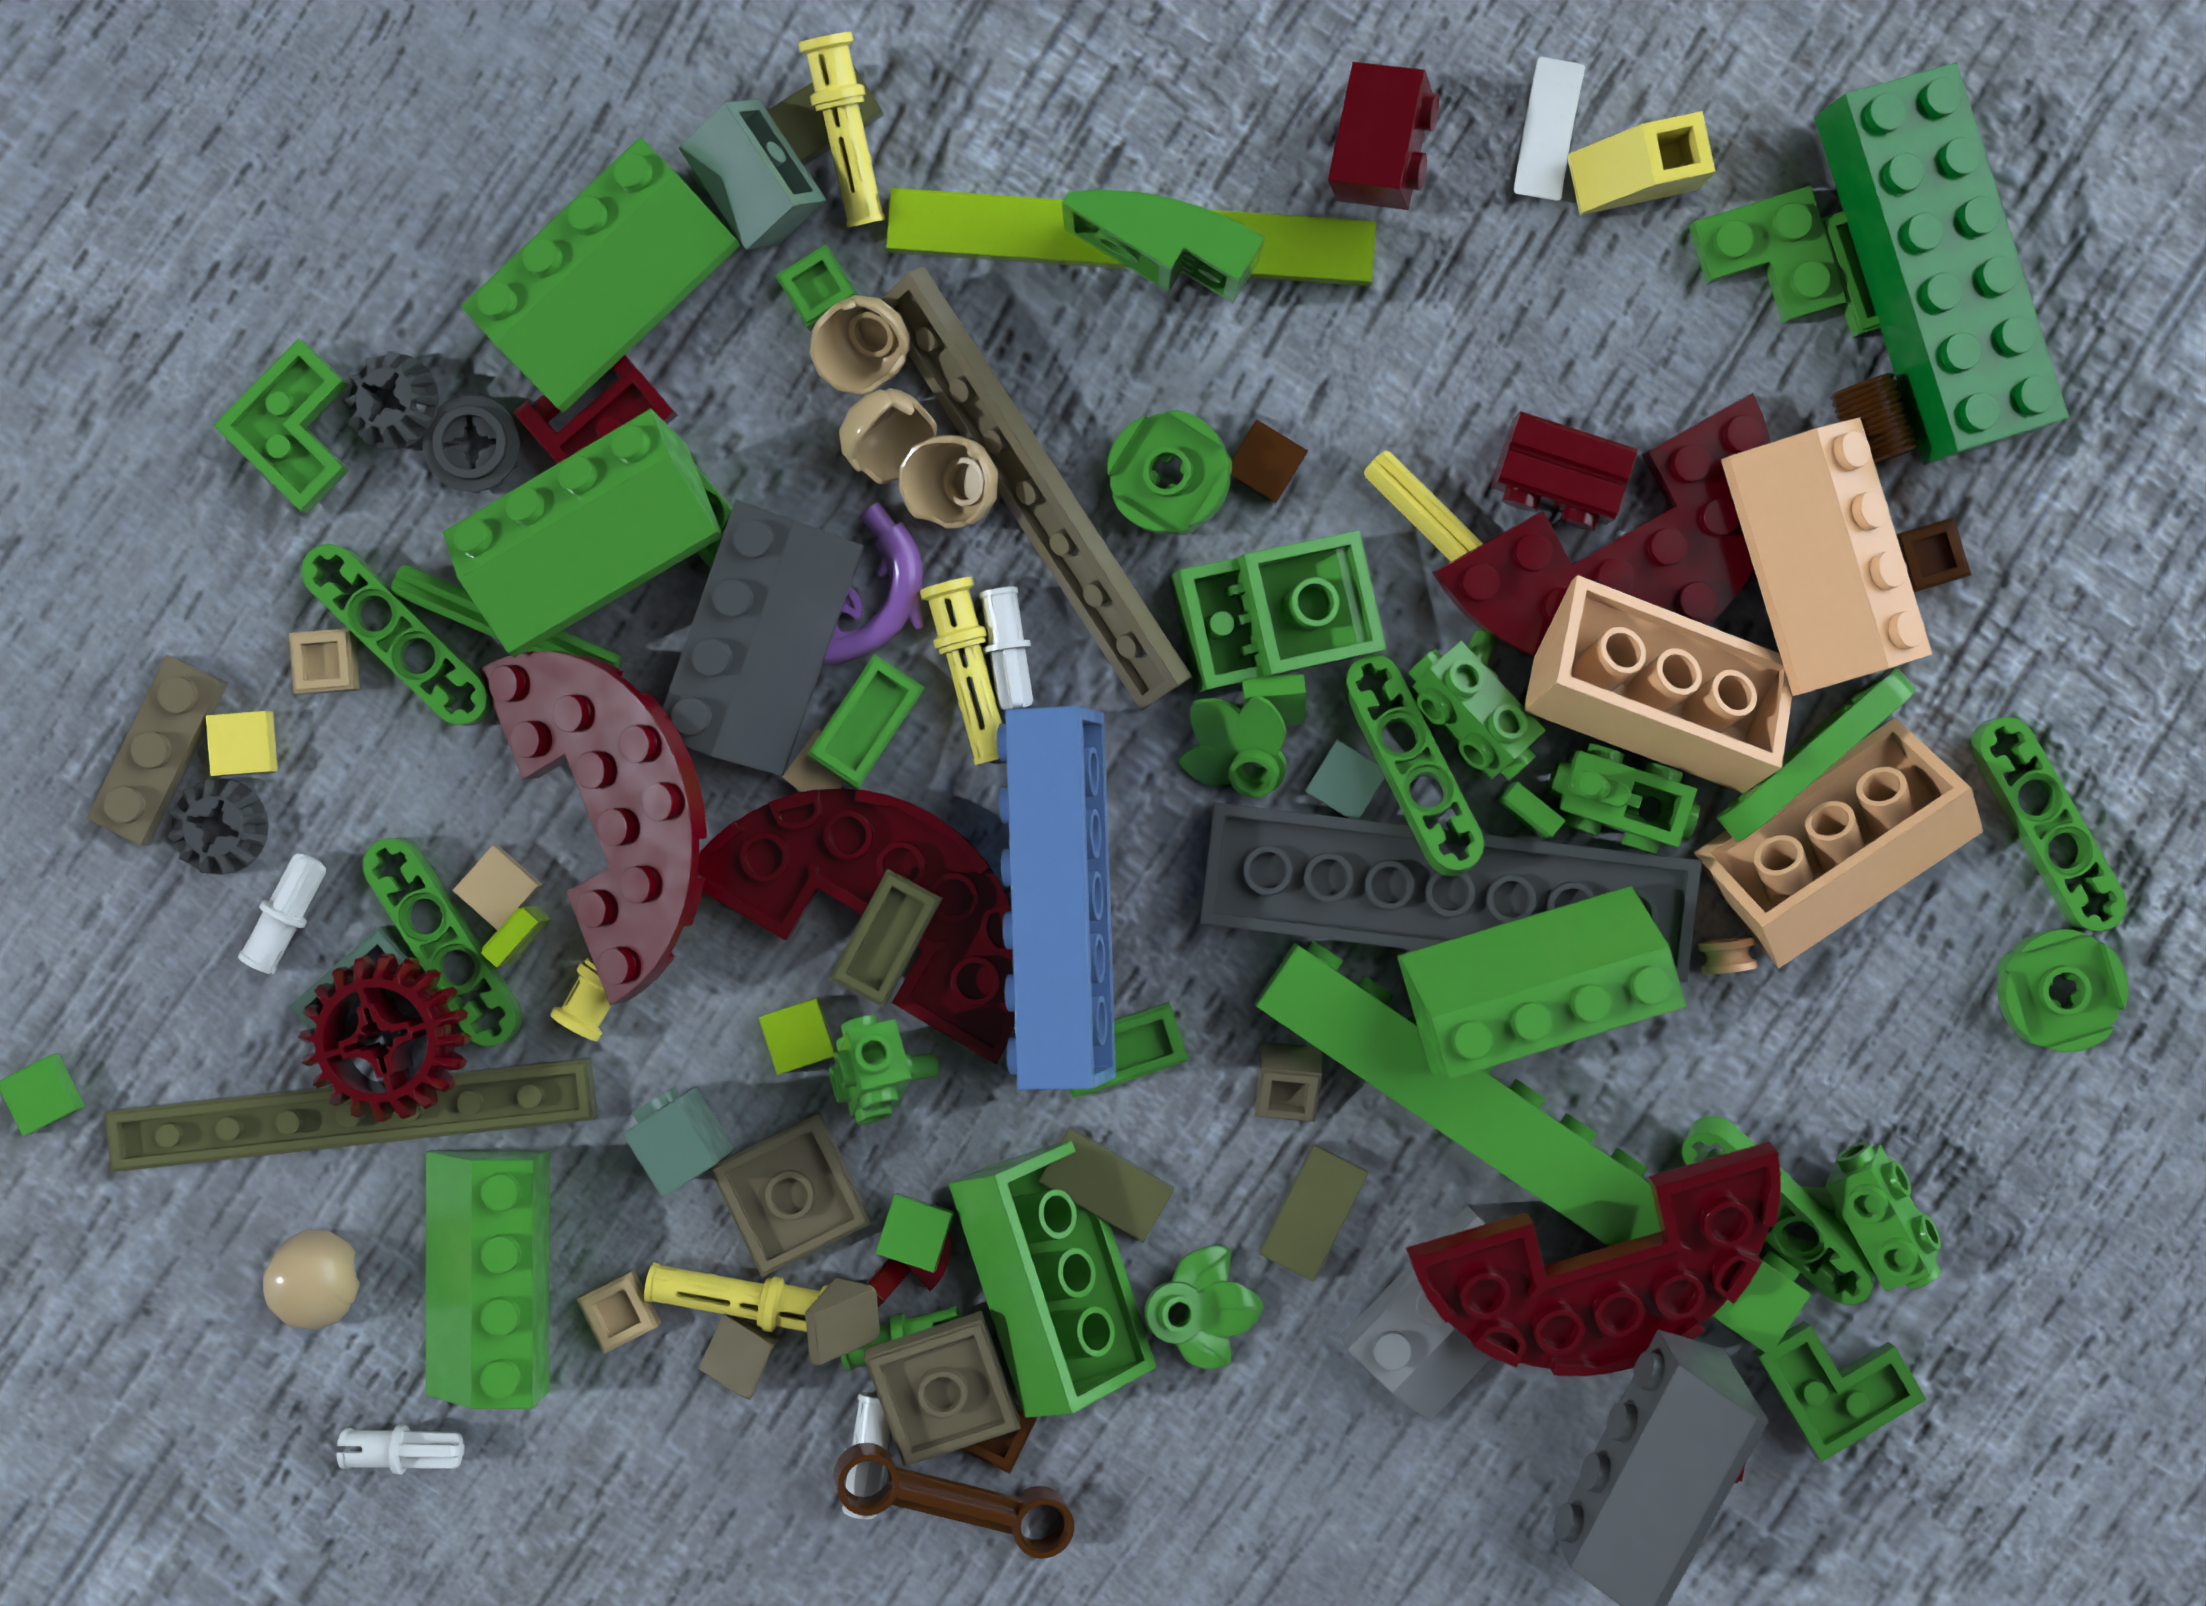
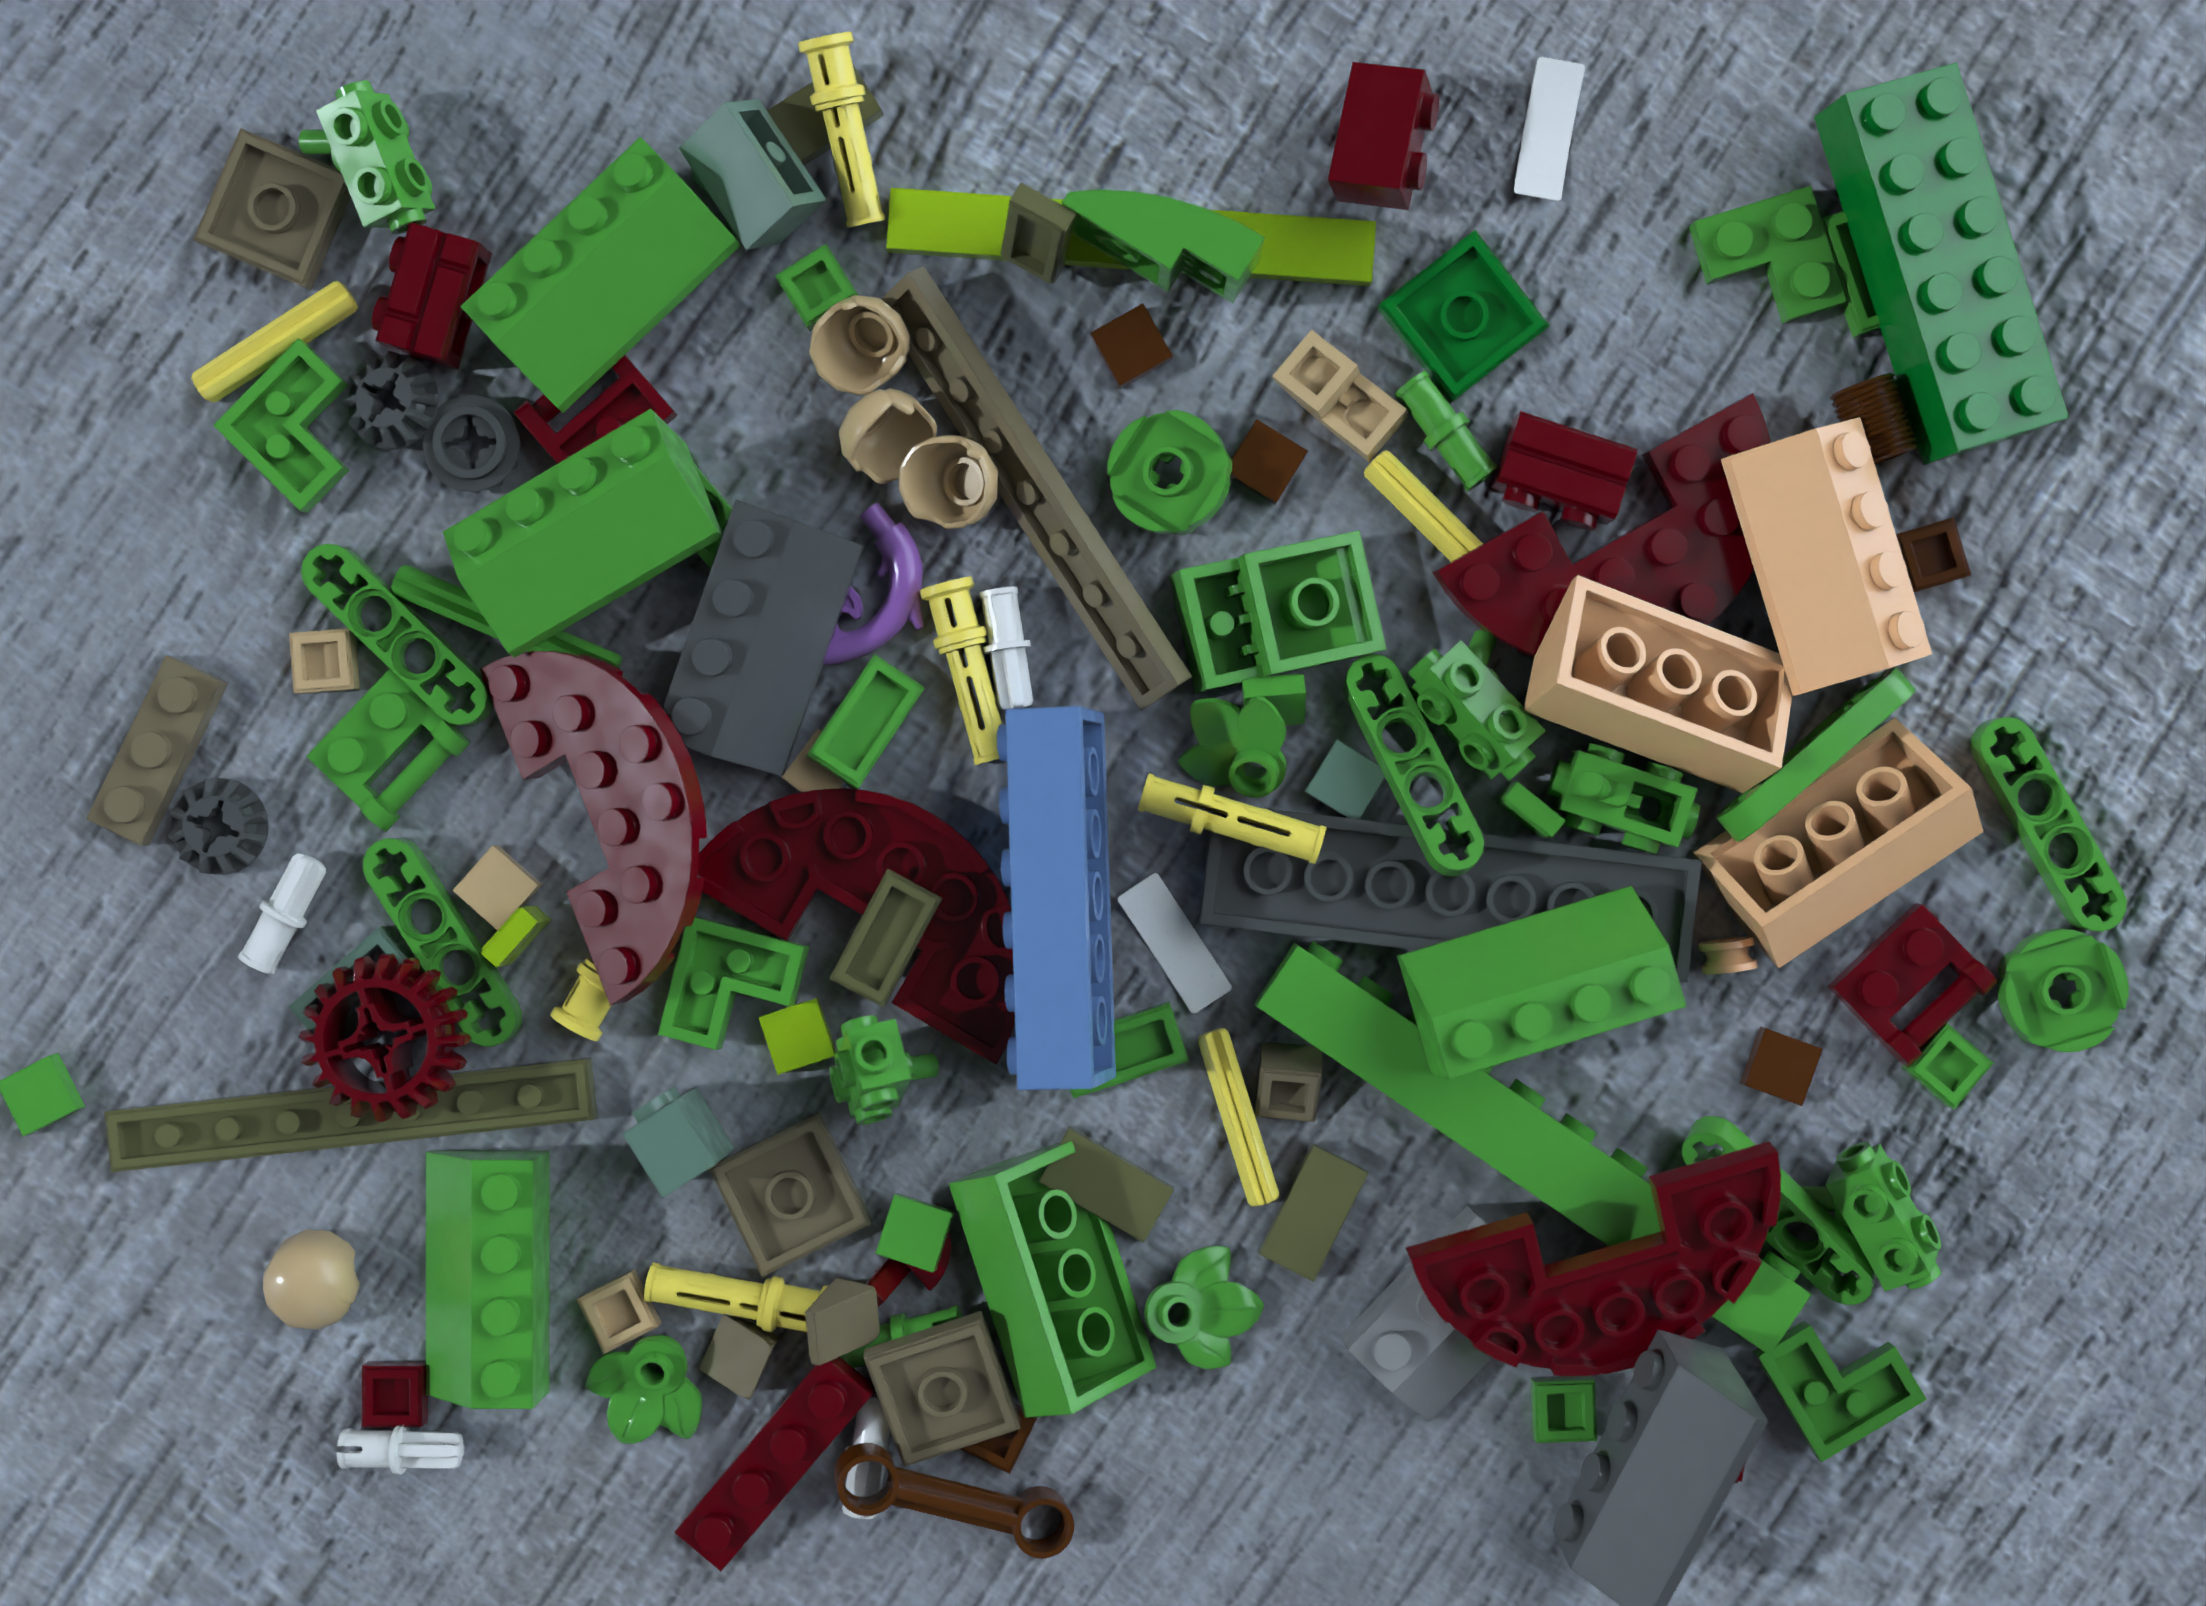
(241, 743): light yellow tile -> none
(267, 344): none -> light yellow axle
(274, 209): none -> dark tan tile
(374, 156): none -> bright green brick
(374, 736): none -> bright green plate
(394, 1394): none -> dark red tile
(425, 299): none -> dark red brick
(644, 1397): none -> bright green plate
(715, 965): none -> bright green plate
(774, 1460): none -> dark red plate
(1037, 233): none -> olive tile
(1131, 346): none -> reddish brown tile
(1160, 795): none -> light yellow pin
(1174, 943): none -> white sticker
(1238, 1117): none -> light yellow axle
(1340, 396): none -> tan slope
(1446, 431): none -> bright green pin
(1463, 316): none -> green tile
(1563, 1409): none -> bright green tile
(1642, 164): light yellow slope -> none
(1781, 1066): none -> reddish brown tile
(1897, 969): none -> dark red plate
(1949, 1066): none -> bright green tile

